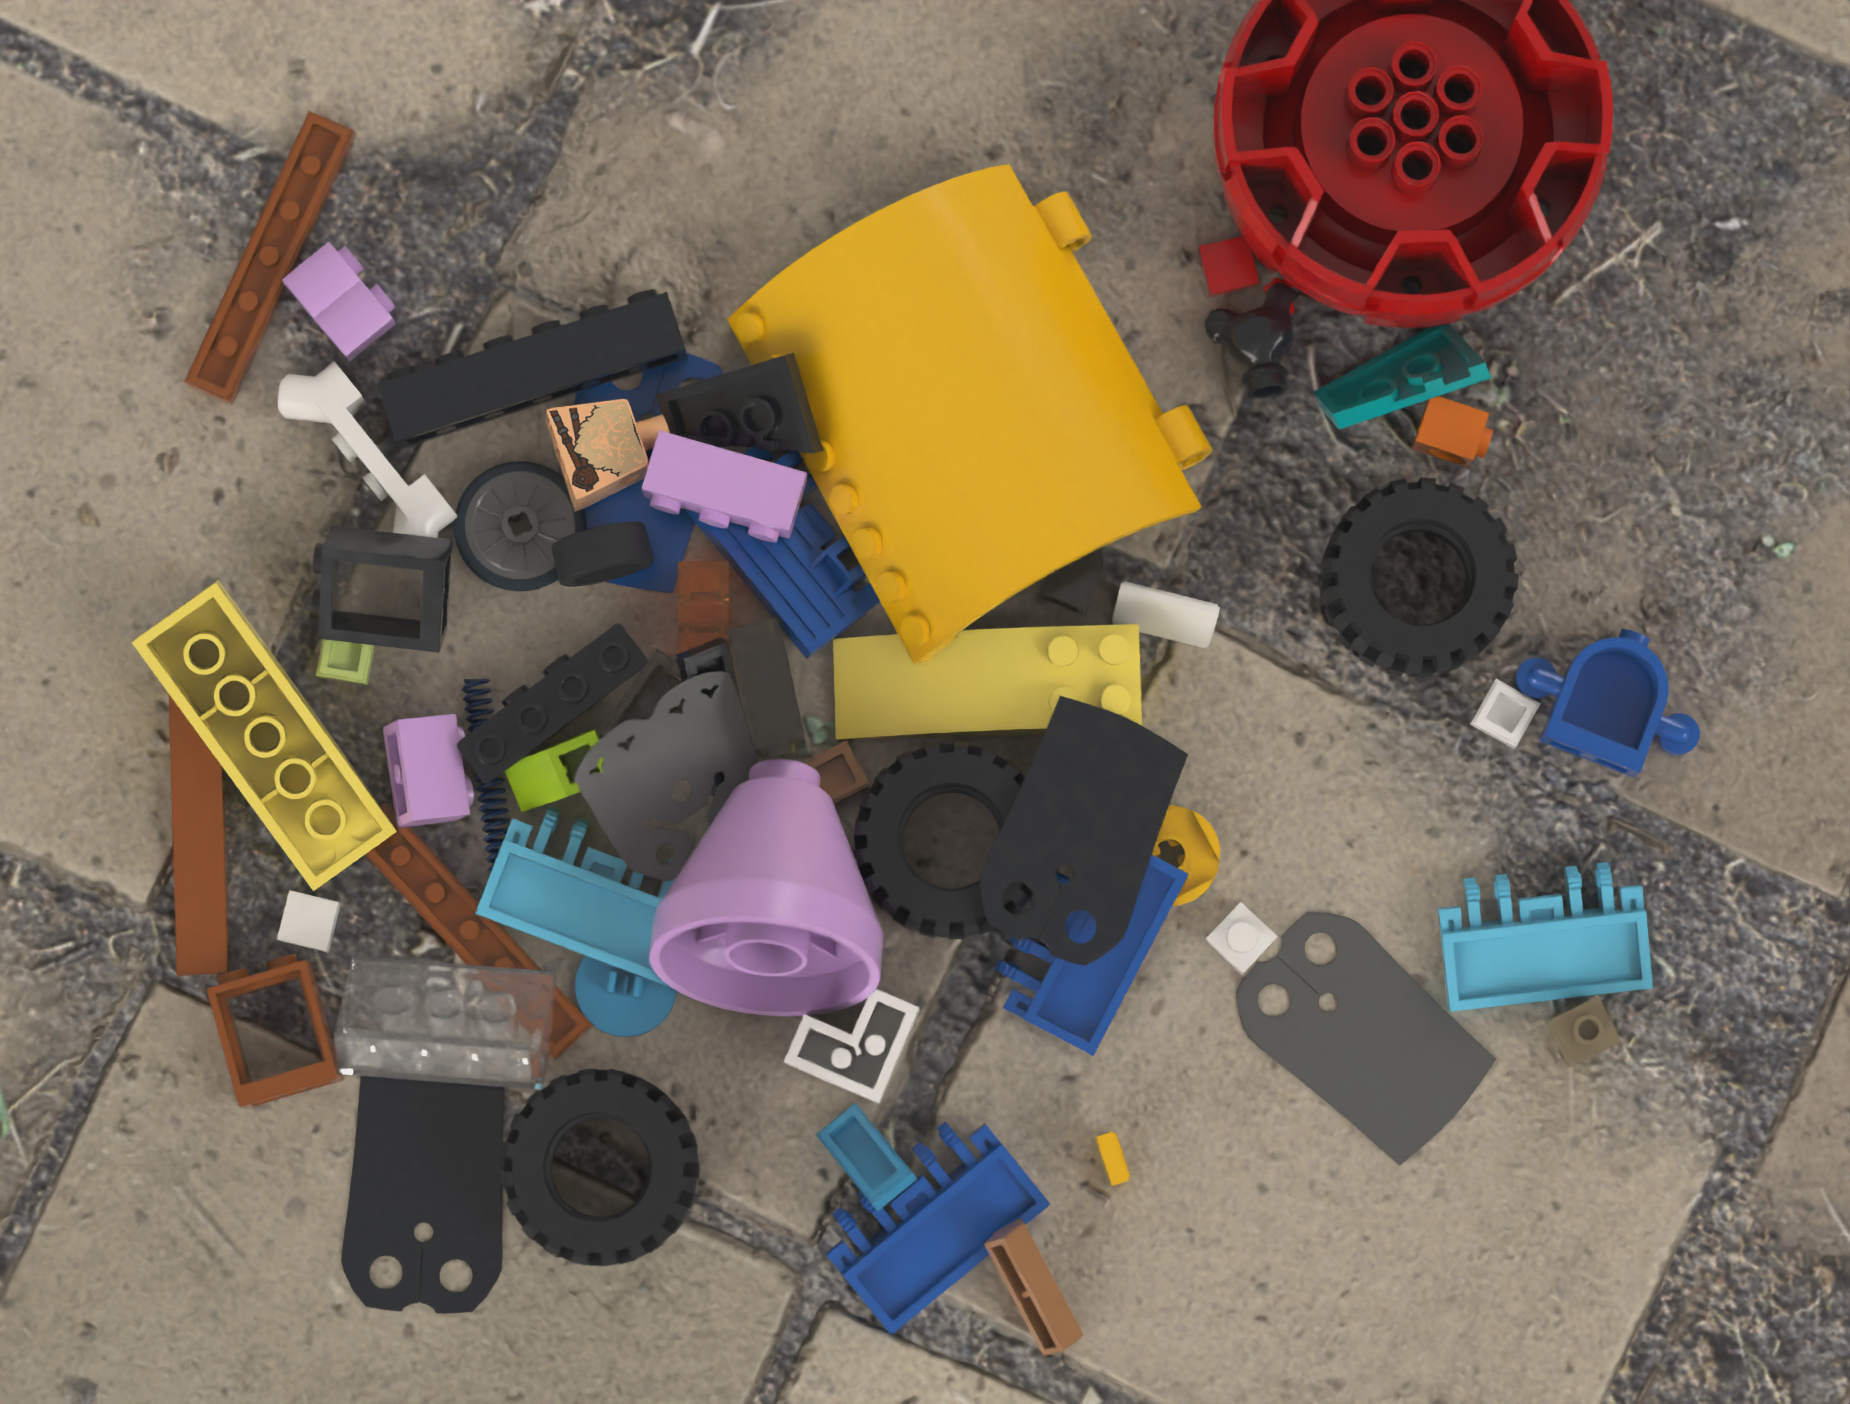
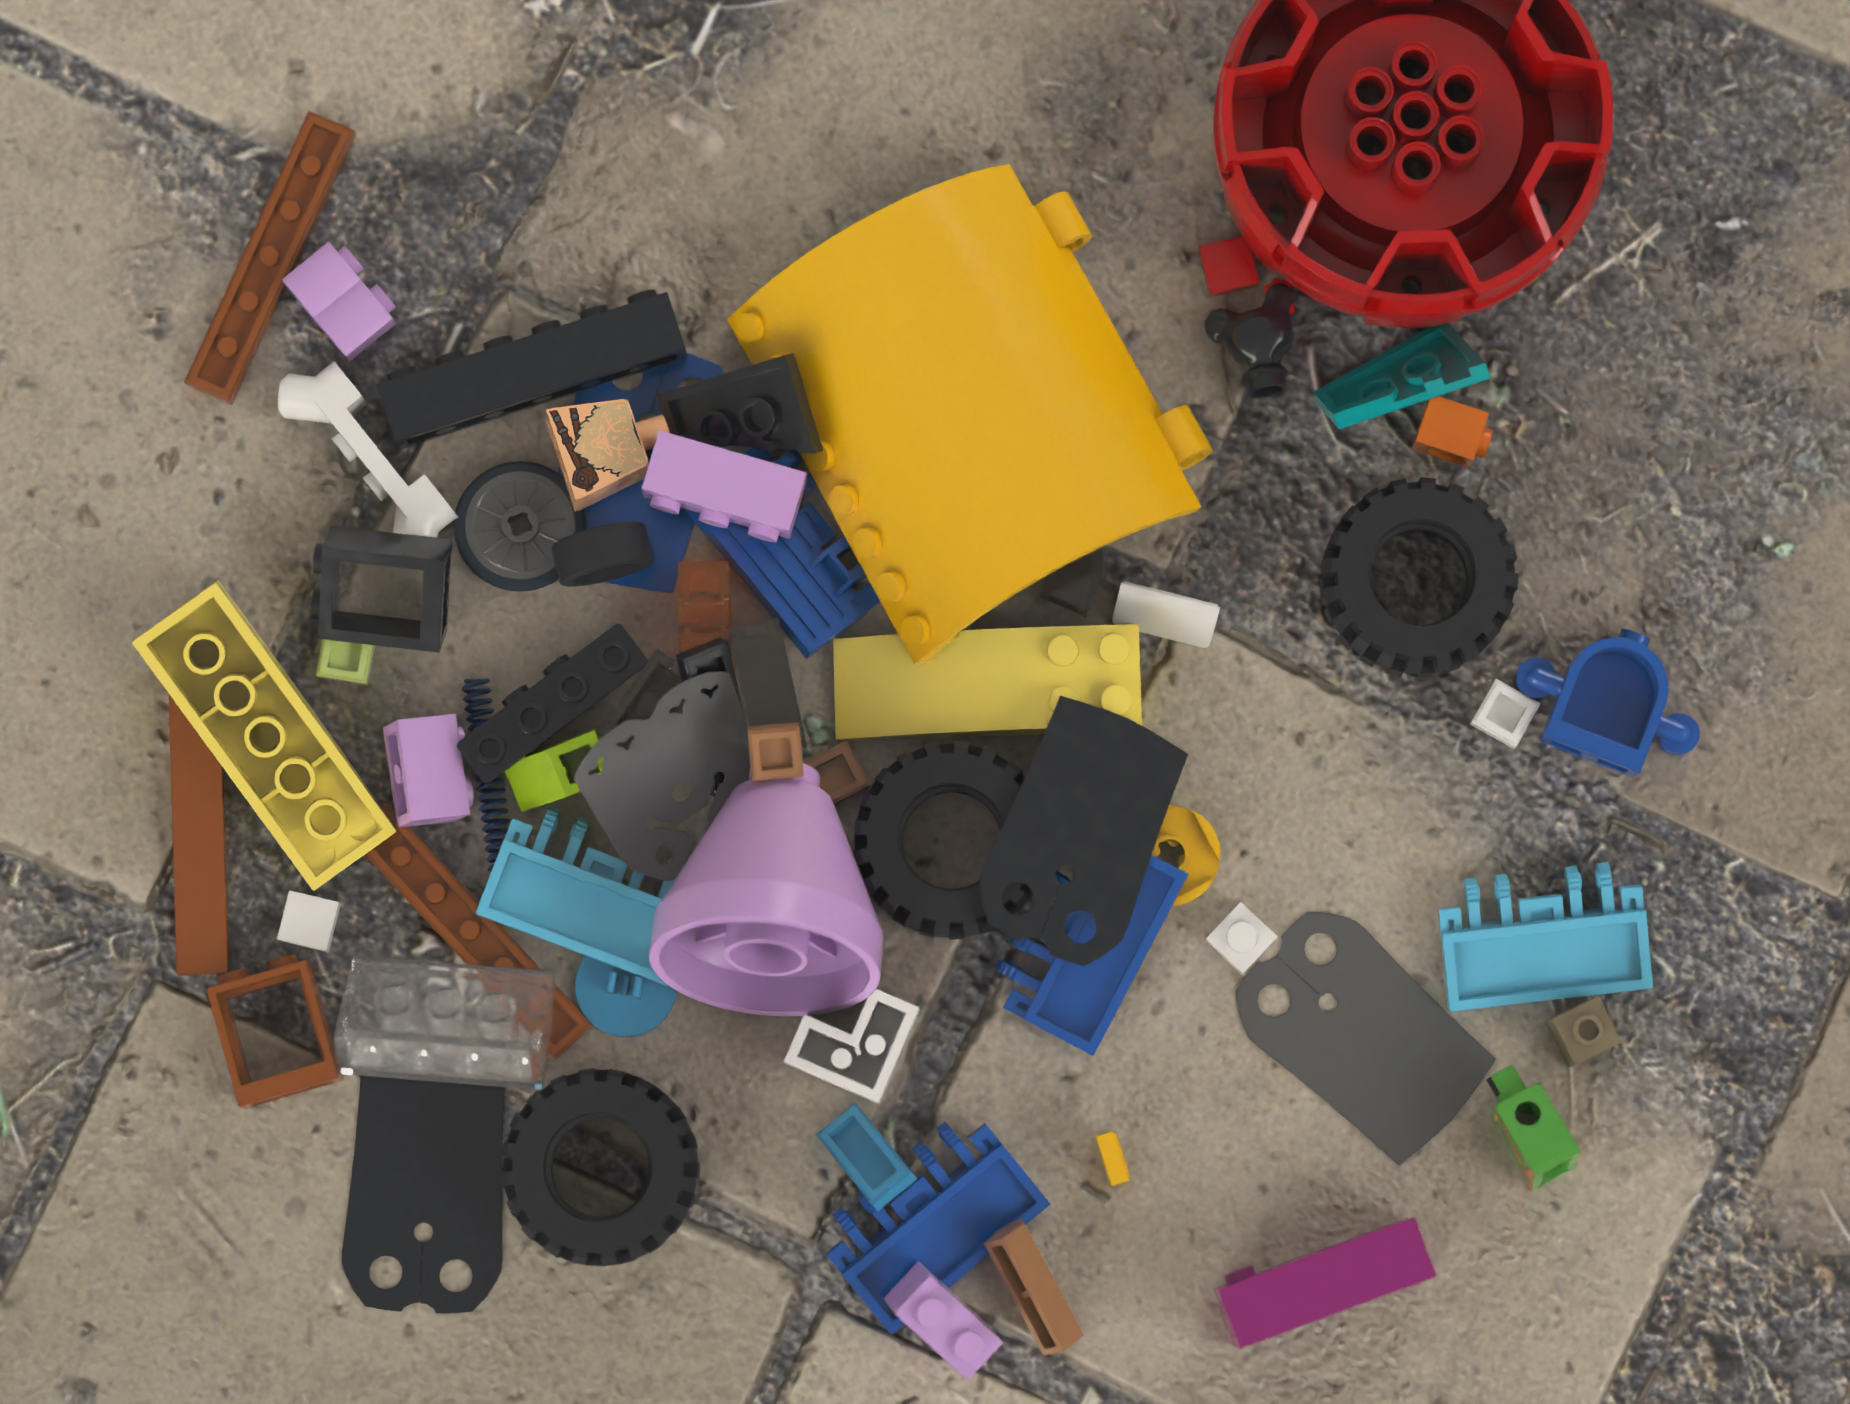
(775, 751): none -> medium nougat tile
(943, 1320): none -> lavender brick
(1323, 1282): none -> magenta brick
(1539, 1149): none -> bright green torso

